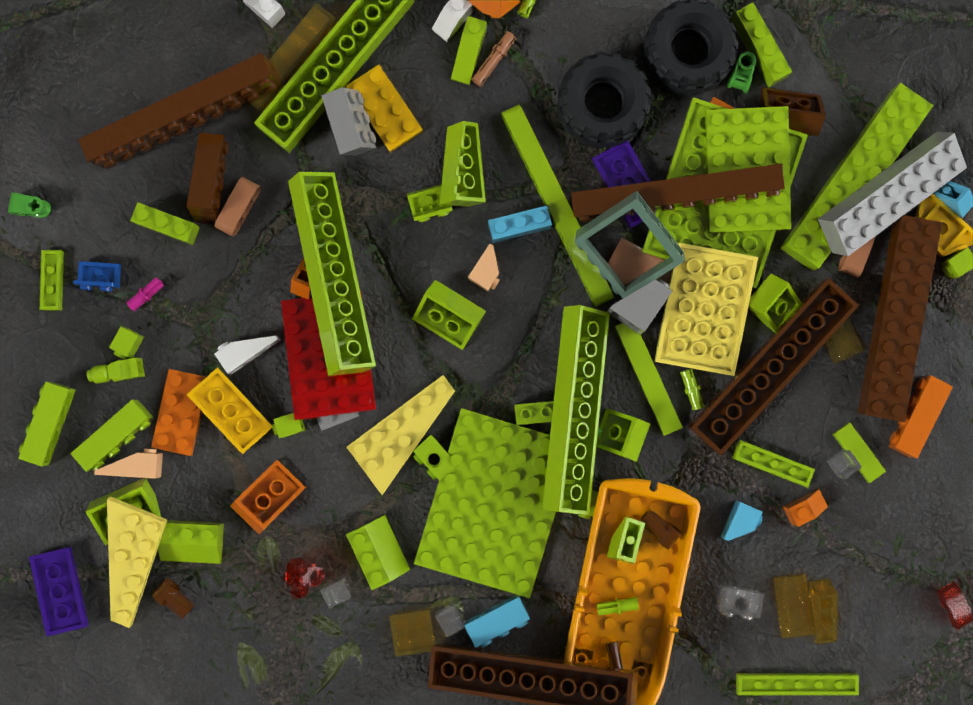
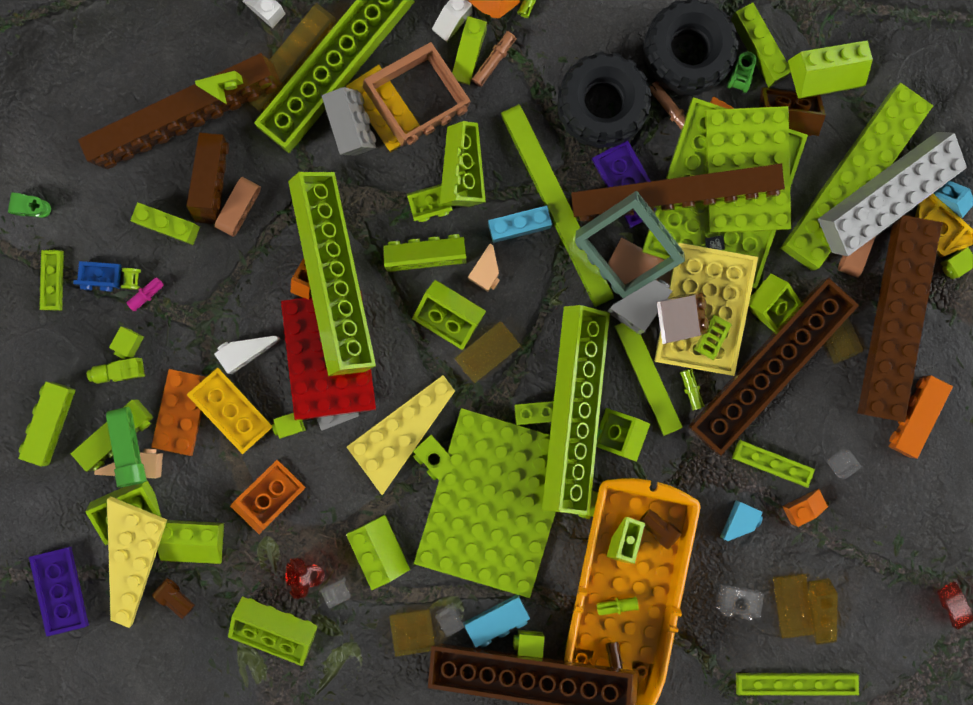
(125, 448): none -> bright green beam
(130, 278): none -> lime bush
(216, 84): none -> lime slope
(272, 631): none -> lime slope
(425, 253): none -> lime slope
(427, 52): none -> nougat window
(487, 352): none -> clear yellow piece
(529, 643): none -> lime brick
(668, 104): none -> nougat pin
(682, 317): none -> slope
(715, 242): none -> black sticker
(719, 340): none -> lime slope
(831, 69): none -> lime slope
(851, 440): lime tile -> none

